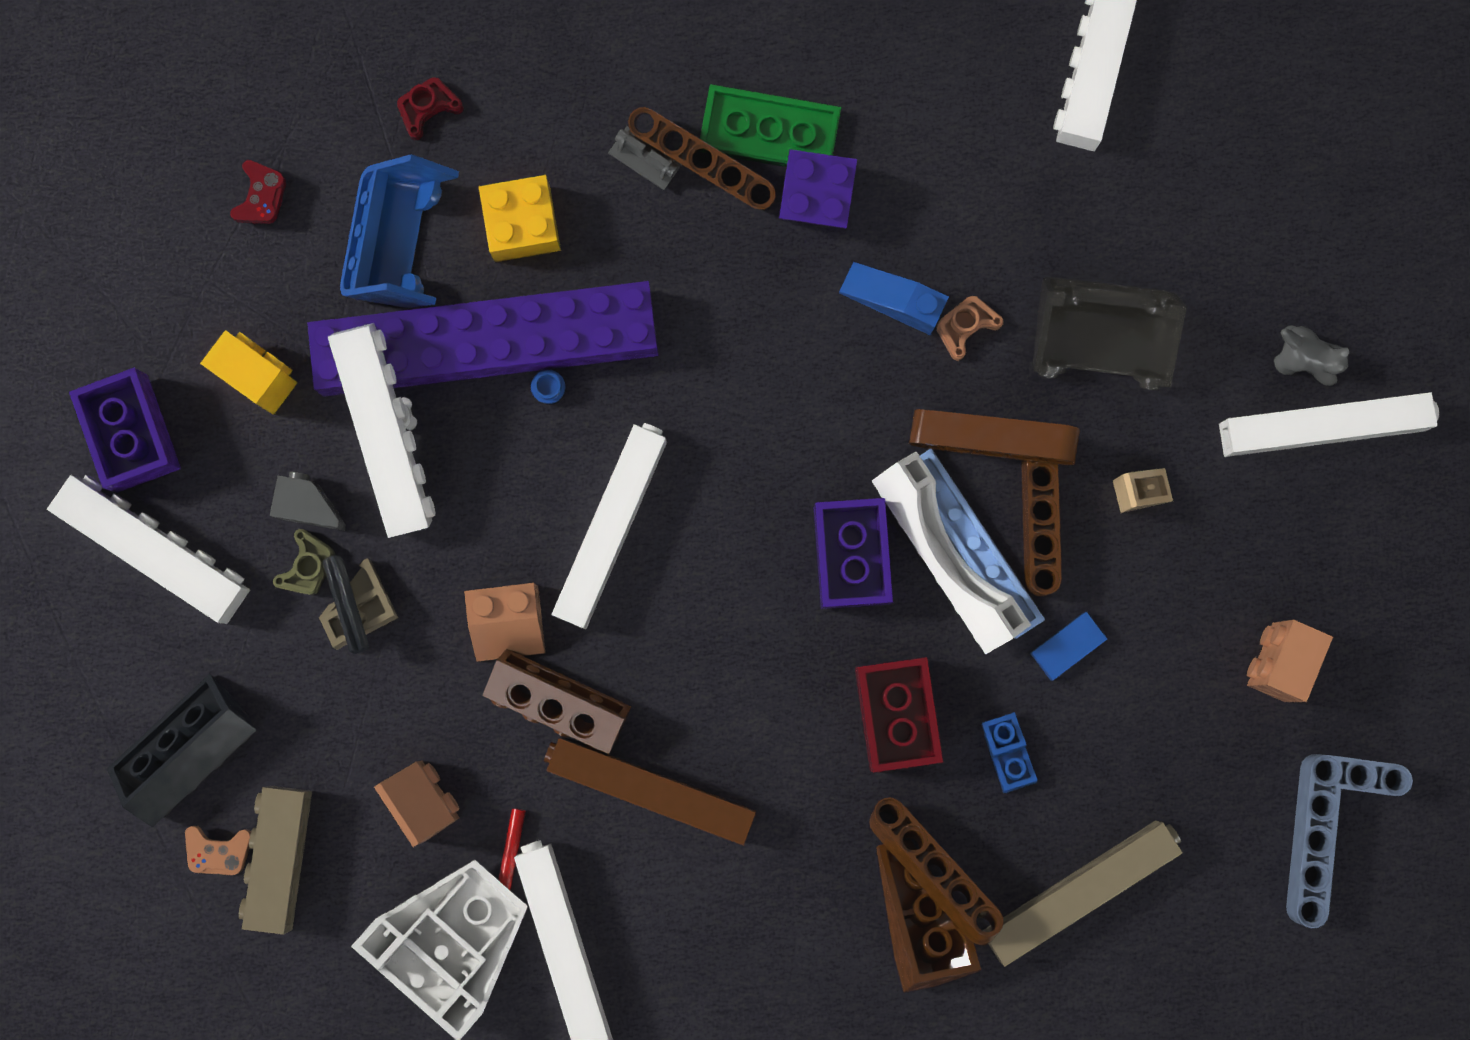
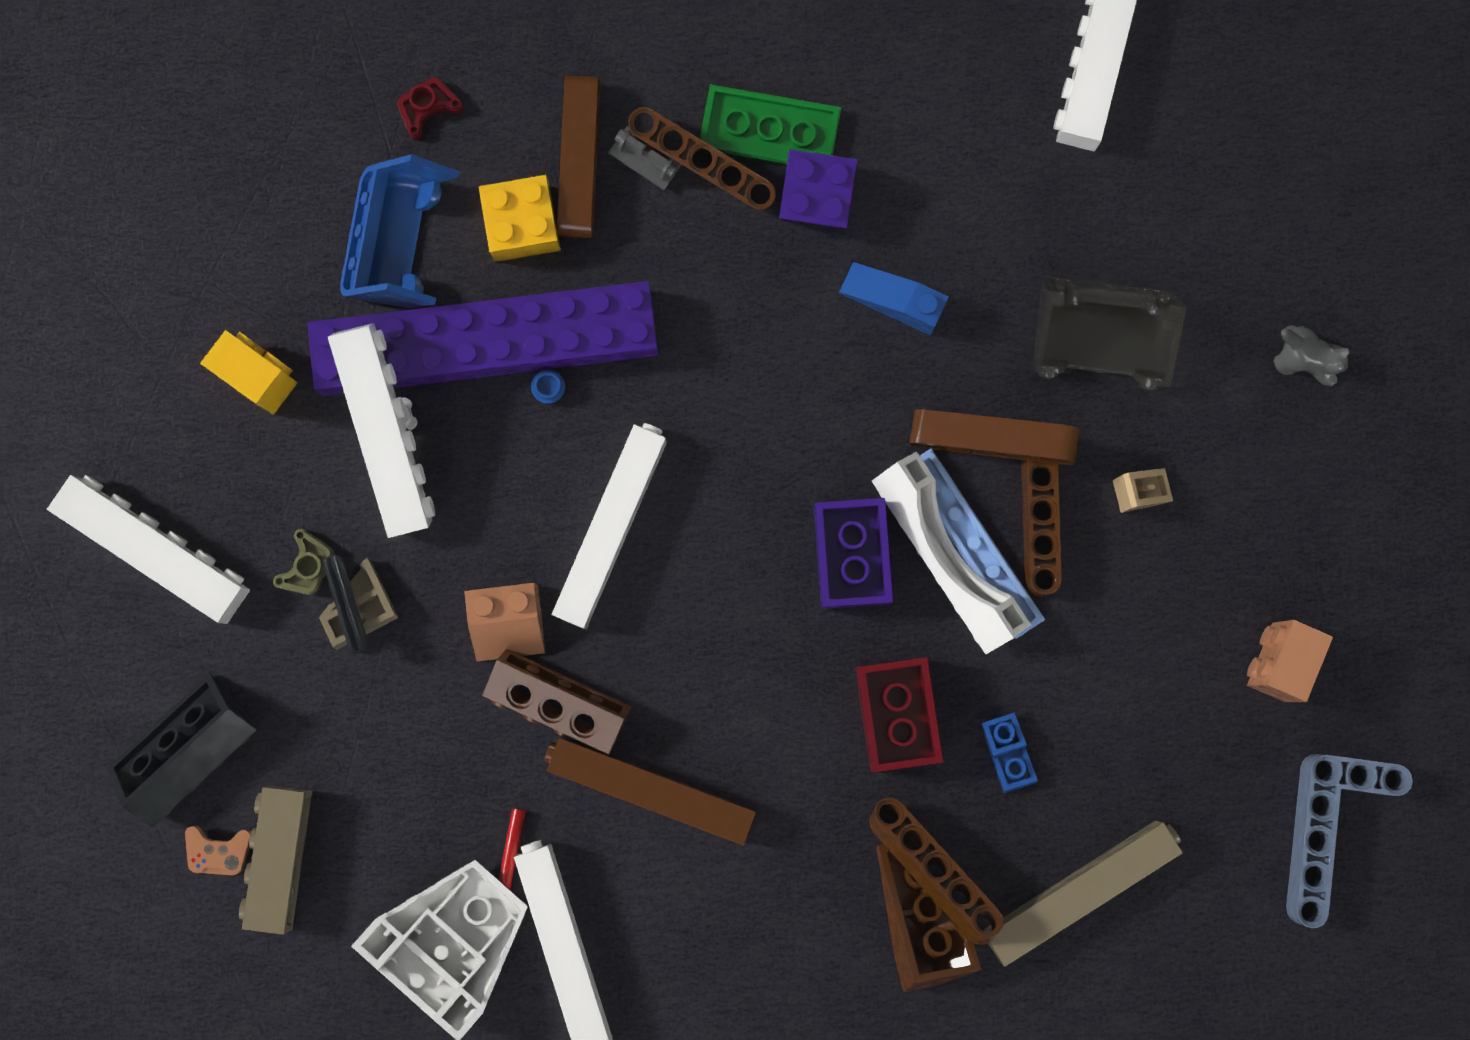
(124, 430): dark purple brick -> none
(263, 196): dark red piece -> none
(304, 502): dark grey slope -> none
(418, 802): nougat slope -> none
(578, 156): none -> reddish brown beam
(965, 321): nougat piece -> none
(1068, 646): blue tile -> none
(1328, 424): white brick -> none

